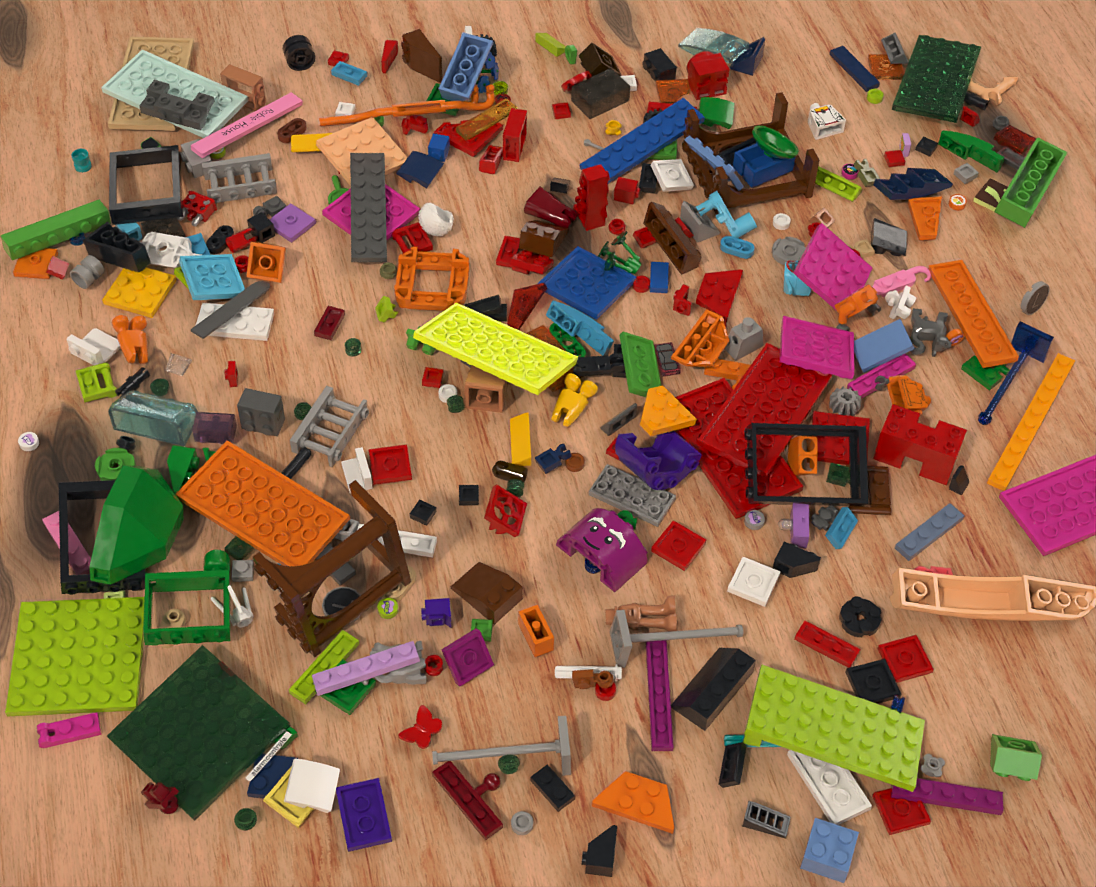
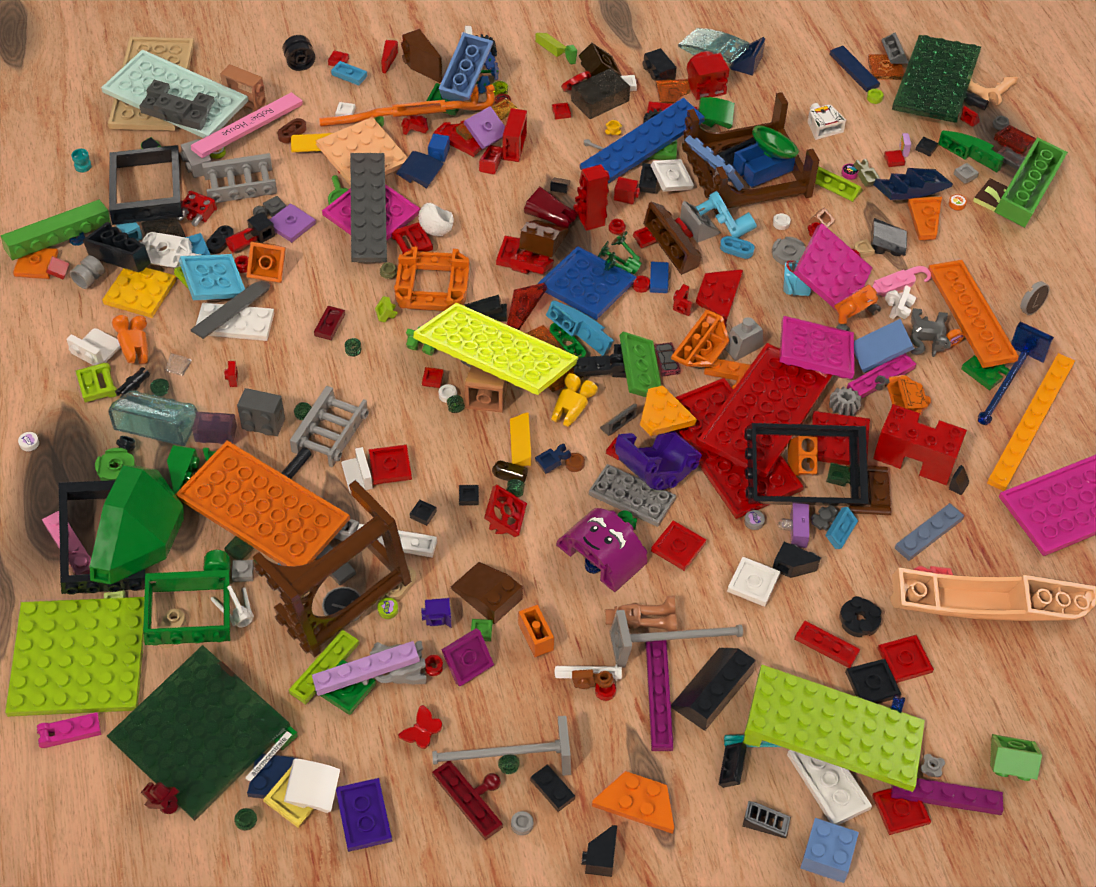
(485, 127): none -> medium lavender plate

